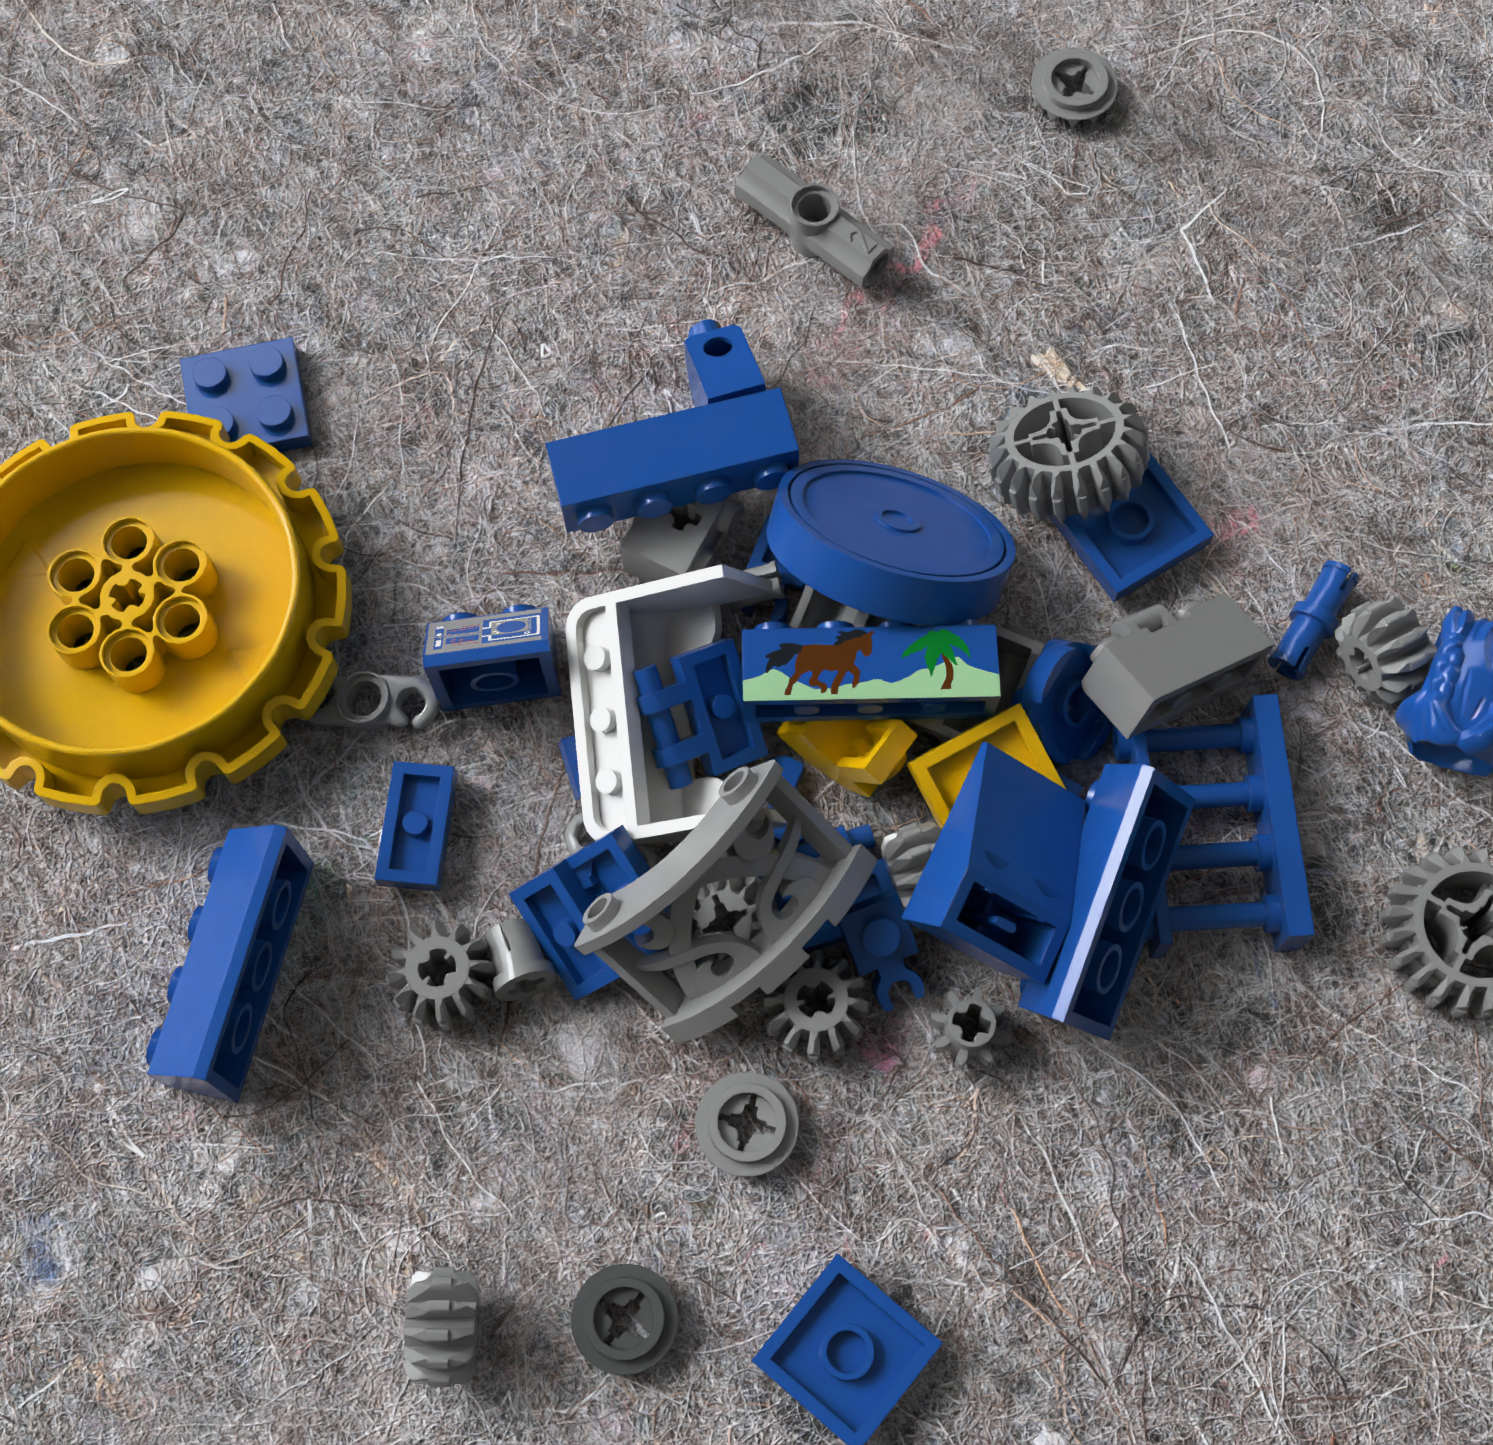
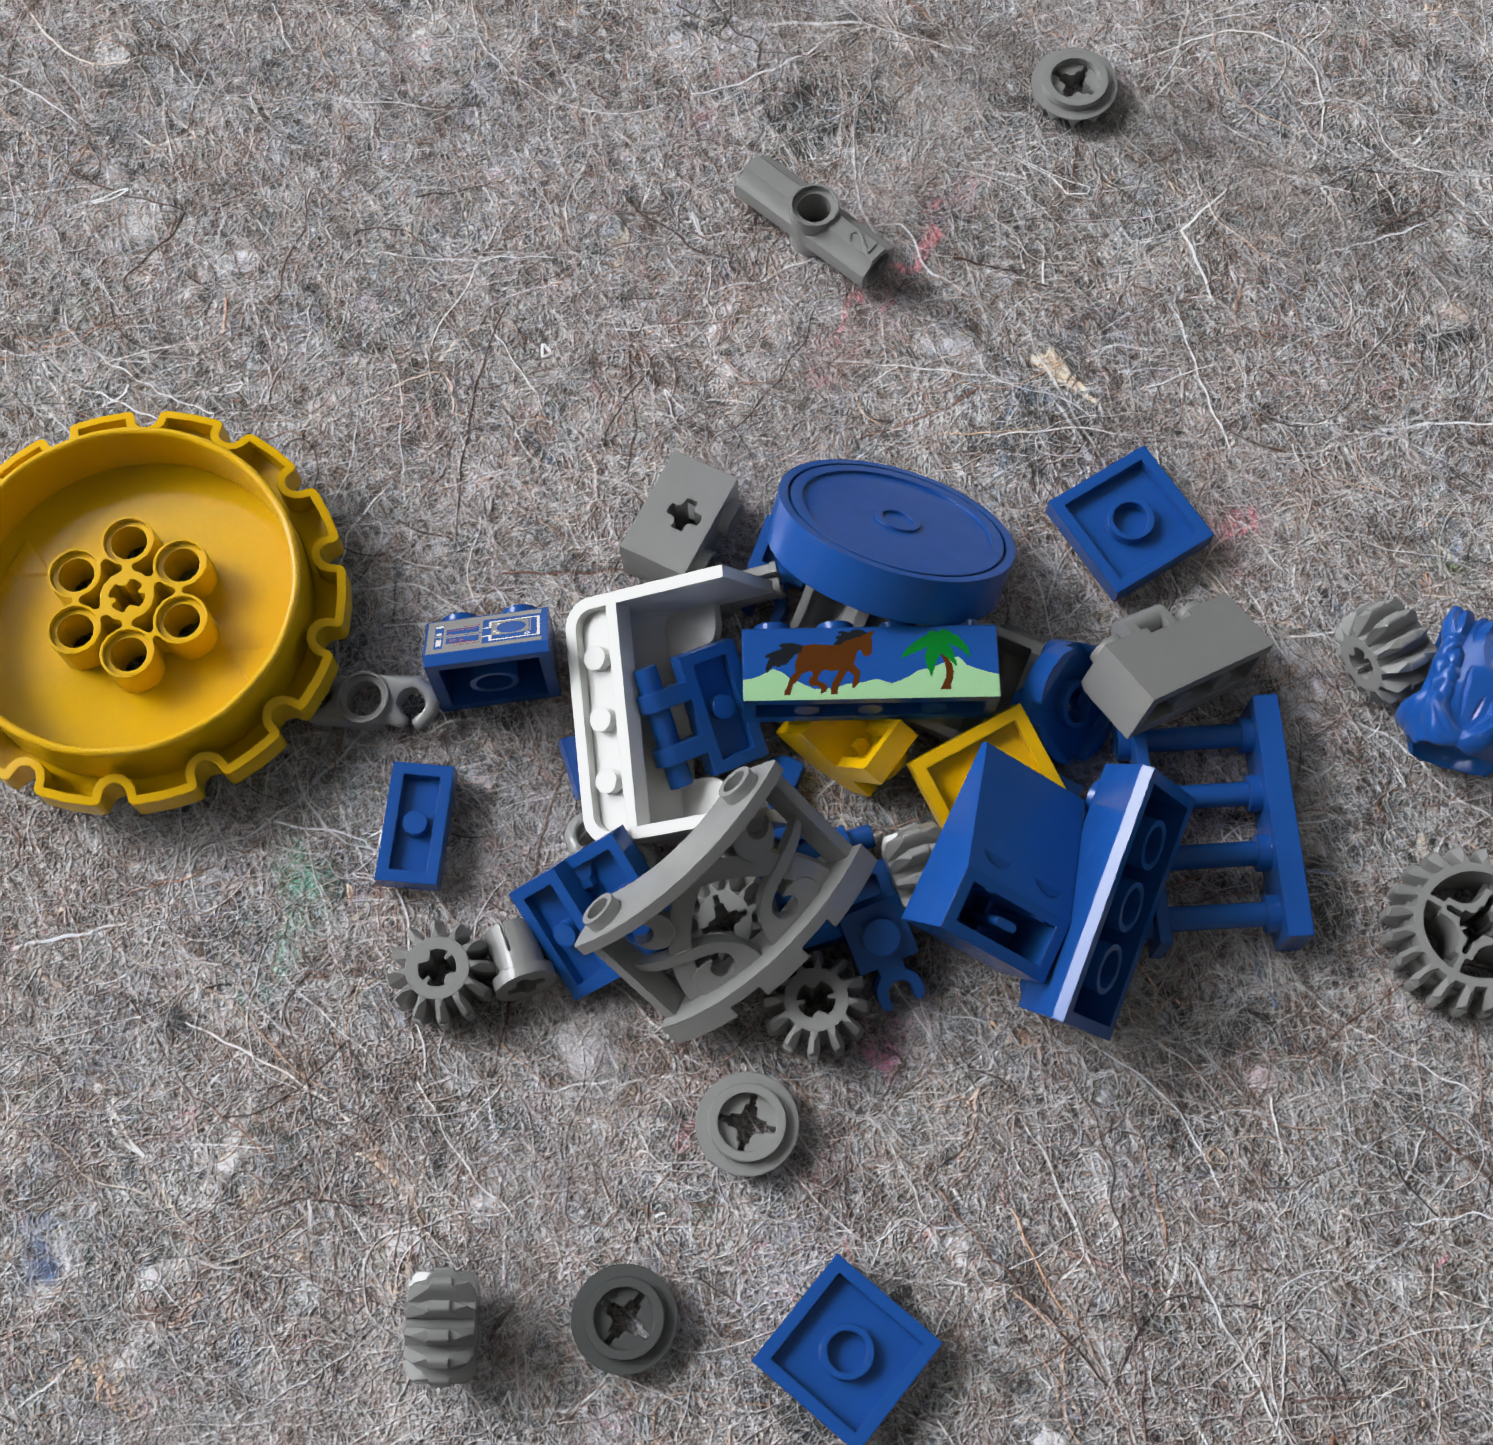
(231, 963): blue slope -> none
(251, 392): plate -> none
(673, 460): blue brick -> none
(720, 363): blue torso -> none
(985, 1025): light grey gear -> none
(1069, 454): light grey gear -> none
(1313, 620): blue pin -> none

